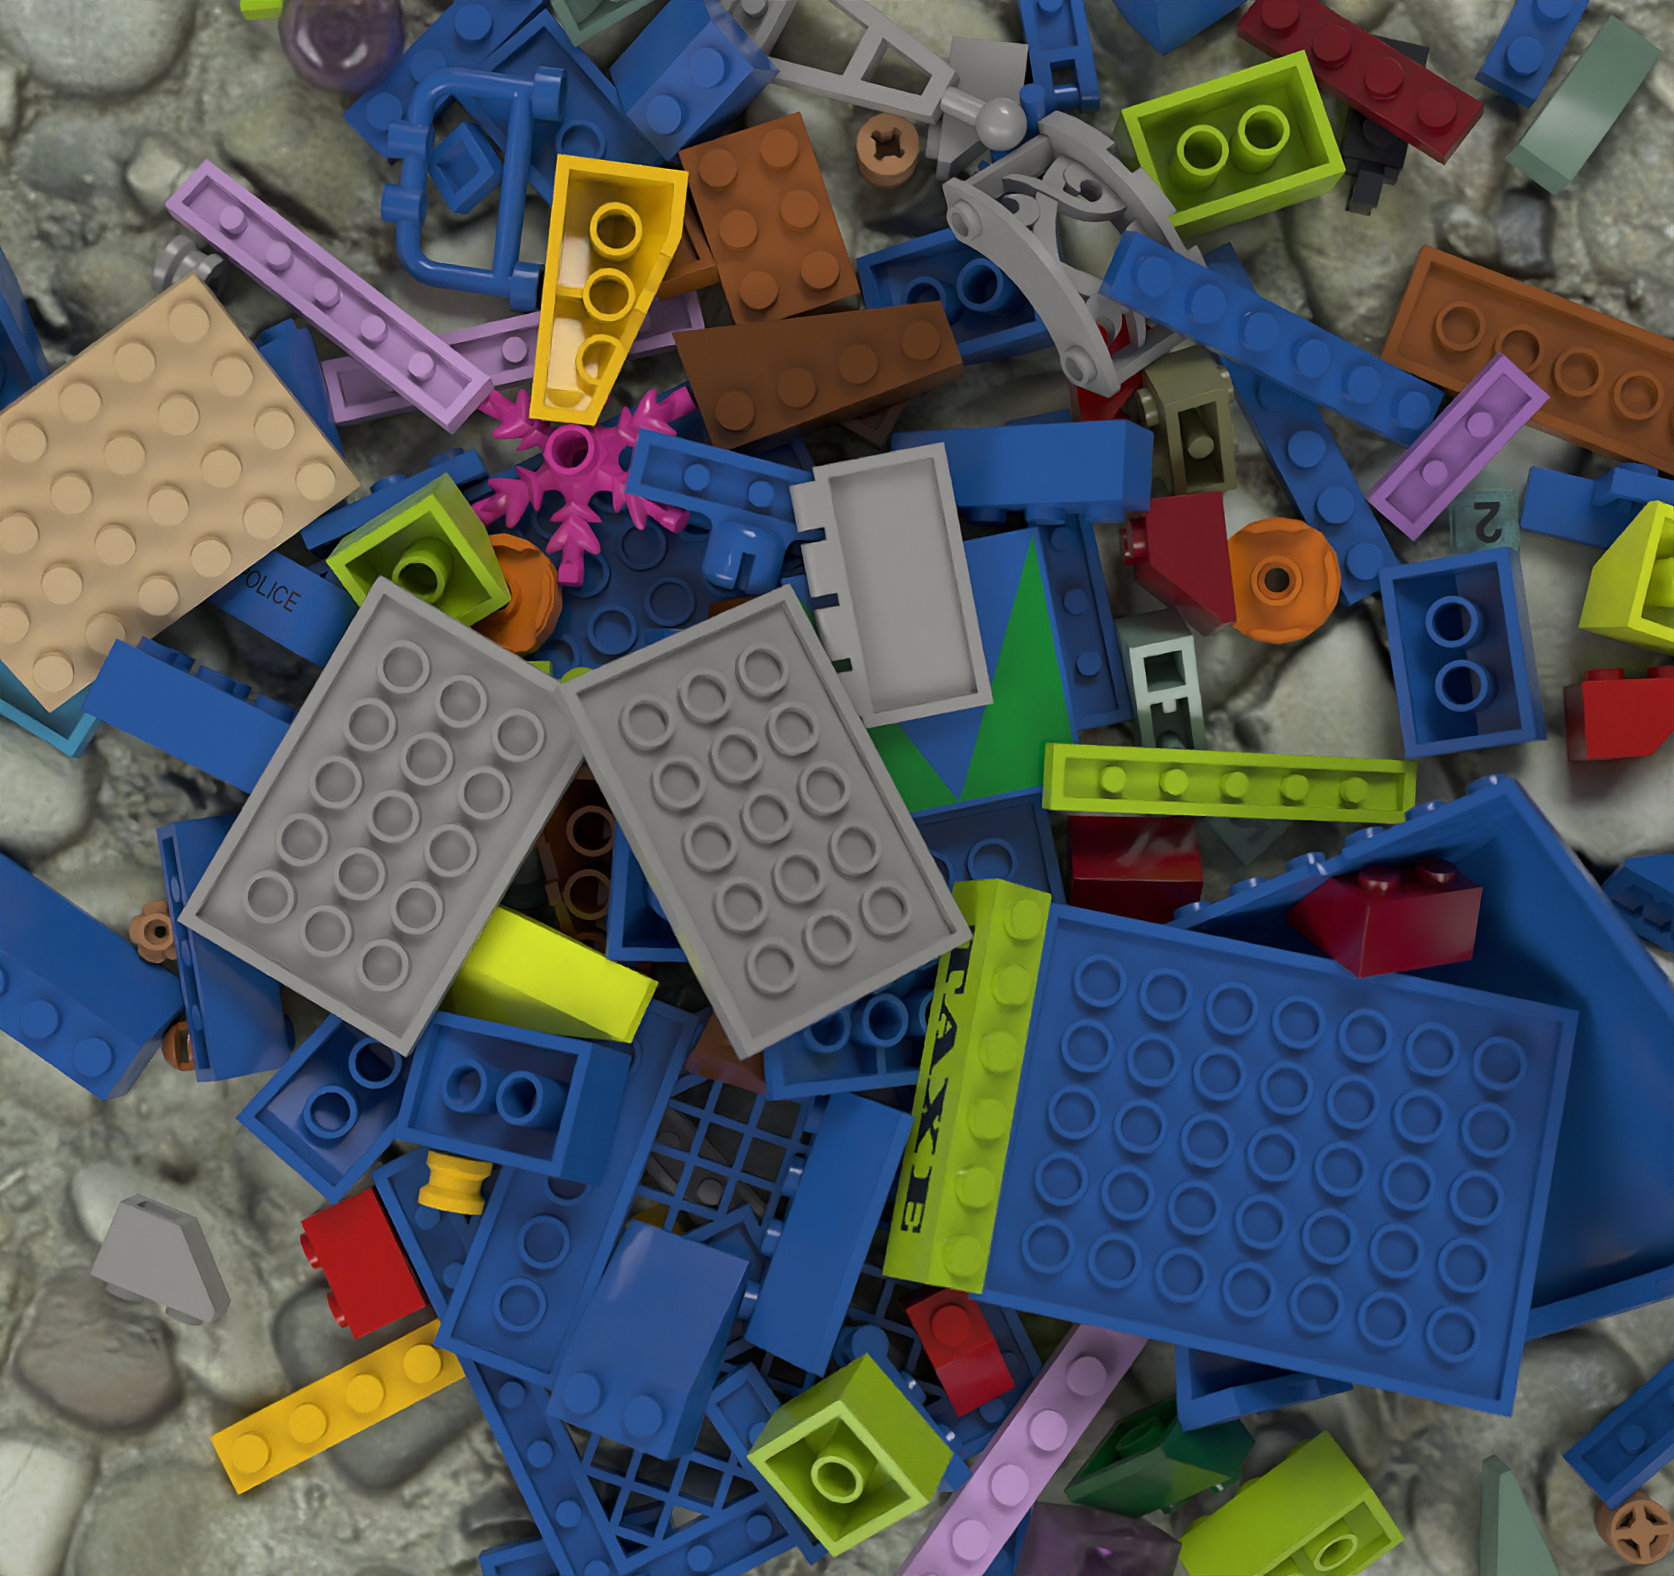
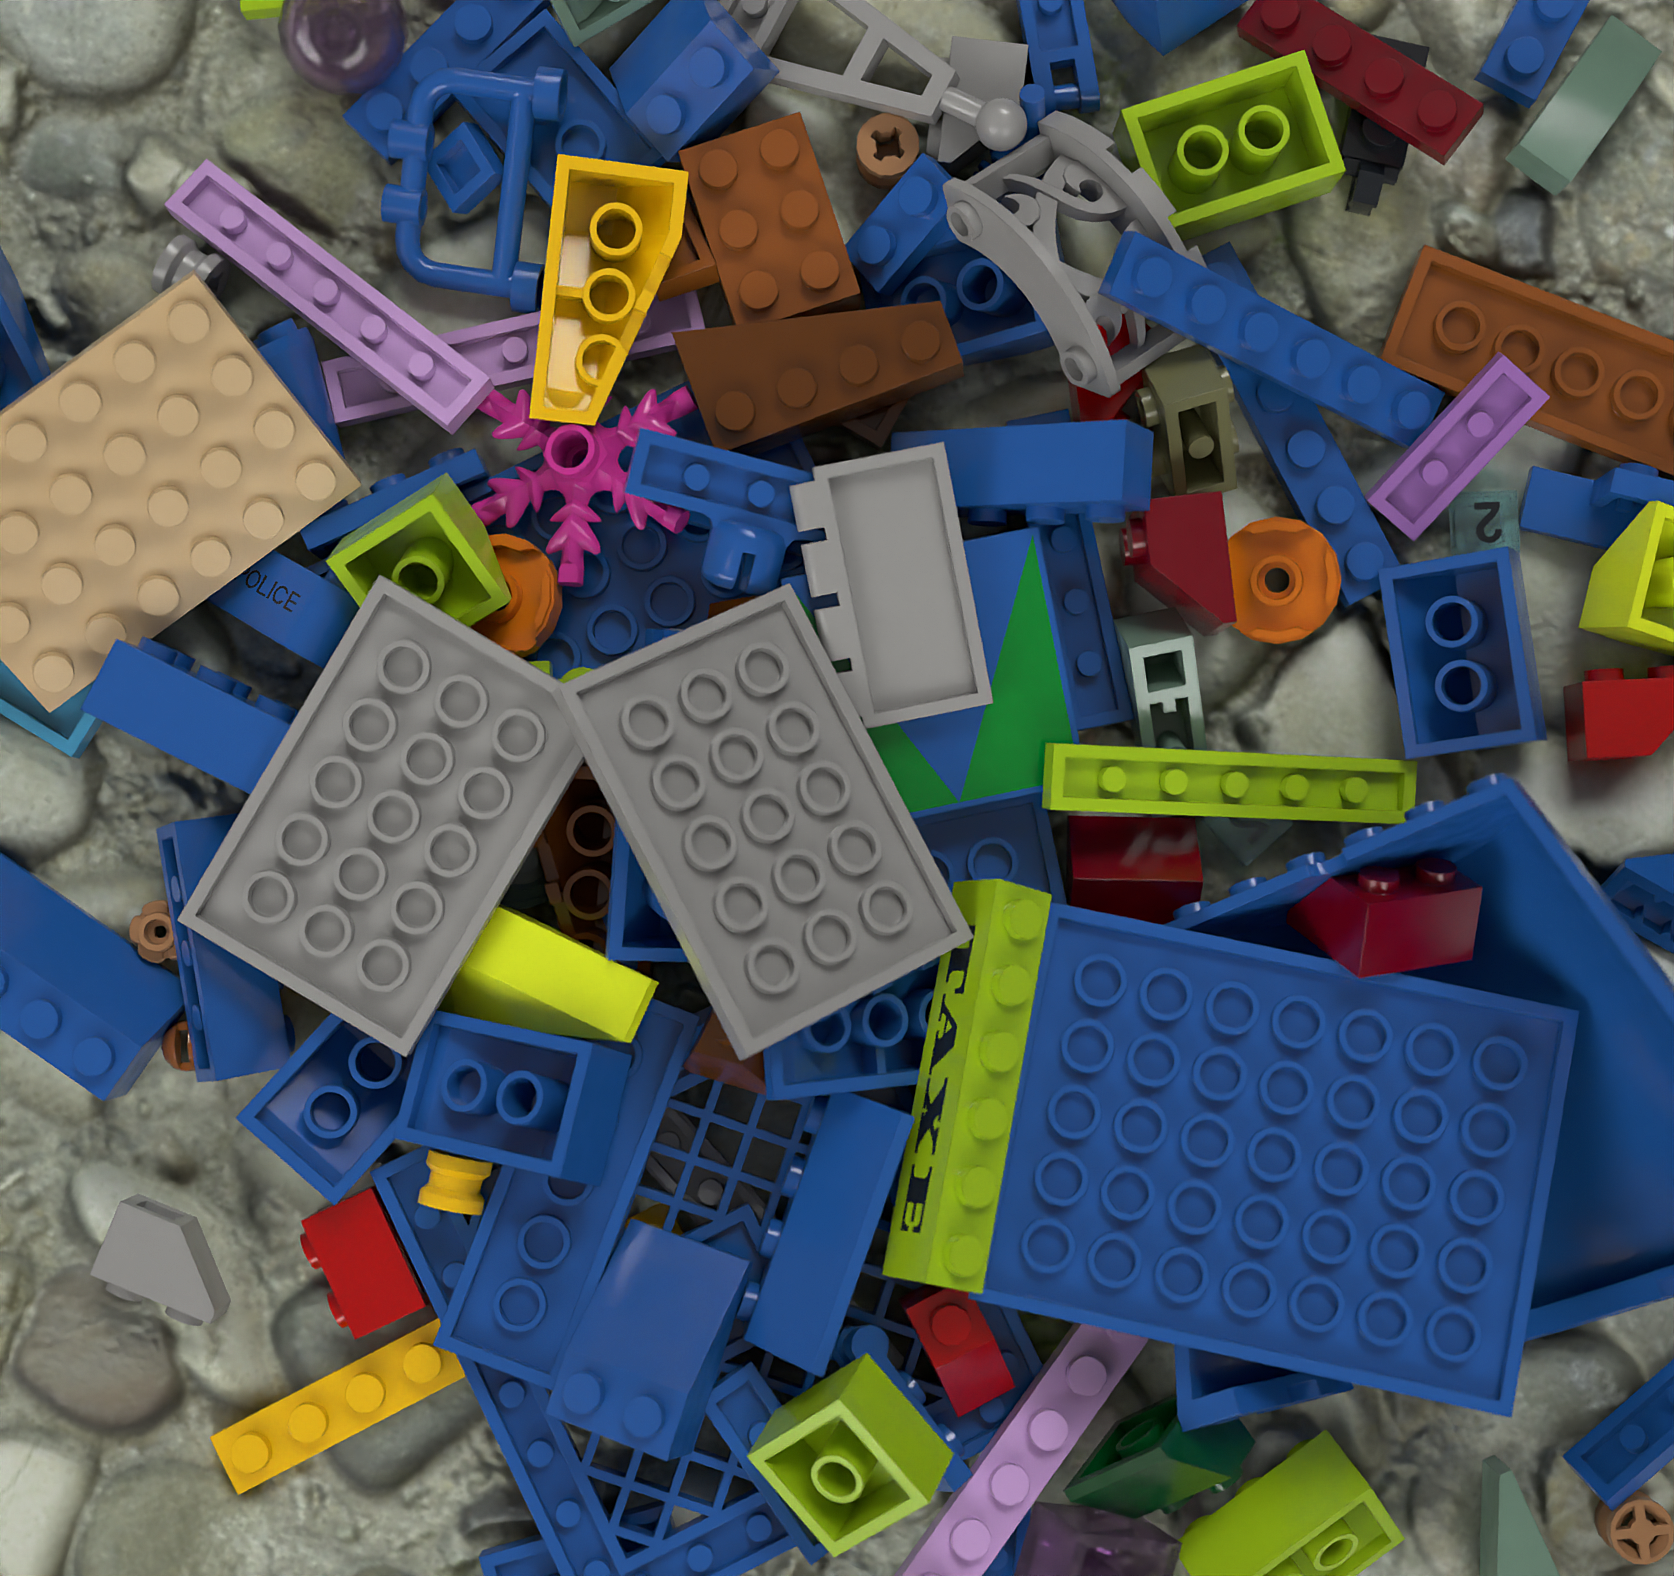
(902, 227): none -> blue plate

